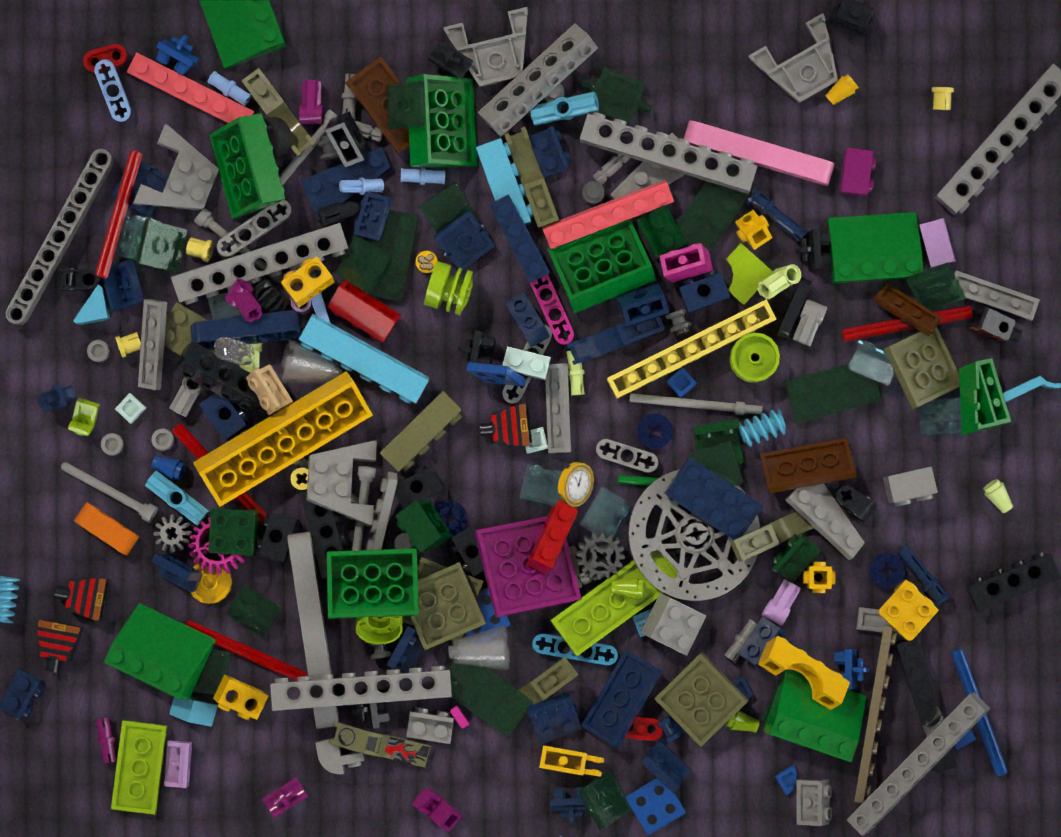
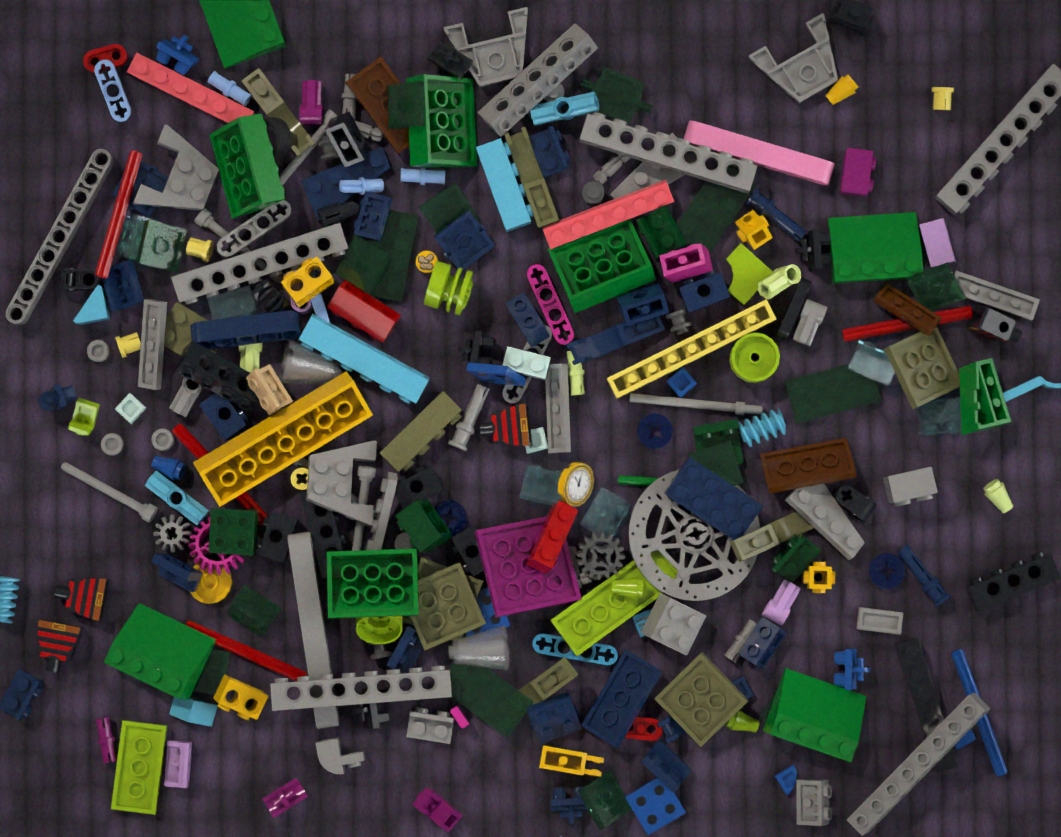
(106, 528): orange beam -> none
(234, 351): clear beam -> none
(241, 297): magenta piece -> none
(380, 745): piece -> none
(465, 427): none -> light grey pin
(519, 238): dark blue plate -> none
(645, 454): light grey beam -> none
(826, 685): yellow arch -> none
(877, 704): dark tan plate -> none
(907, 610): yellow bracket -> none

